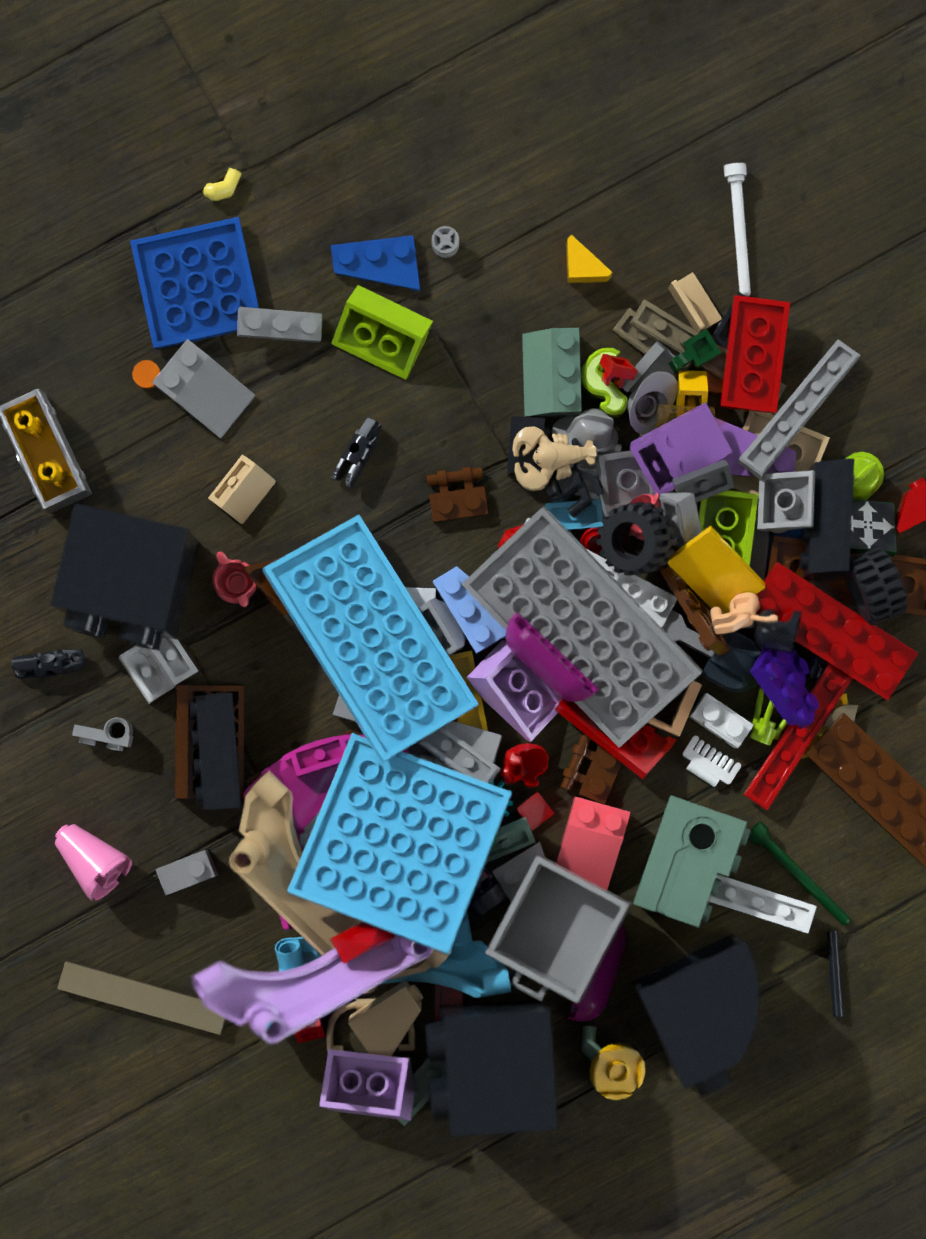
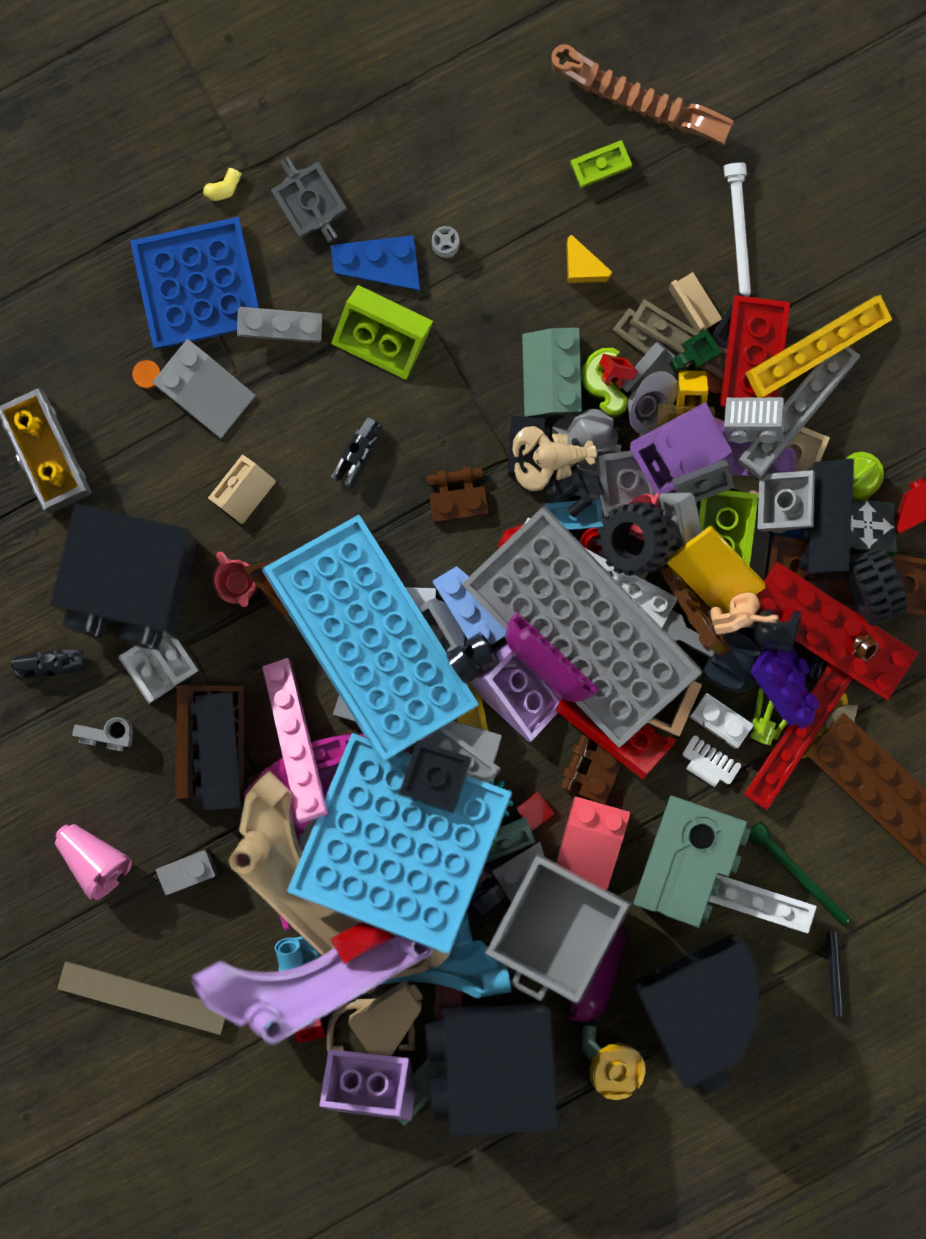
(295, 740): none -> bright pink plate
(308, 200): none -> dark grey plate
(435, 776): none -> black plate
(473, 657): none -> black wheel
(524, 763): red hair -> none
(601, 164): none -> lime plate
(690, 120): none -> nougat piece
(755, 420): none -> light grey brick
(818, 346): none -> yellow plate
(865, 647): none -> reddish brown plate

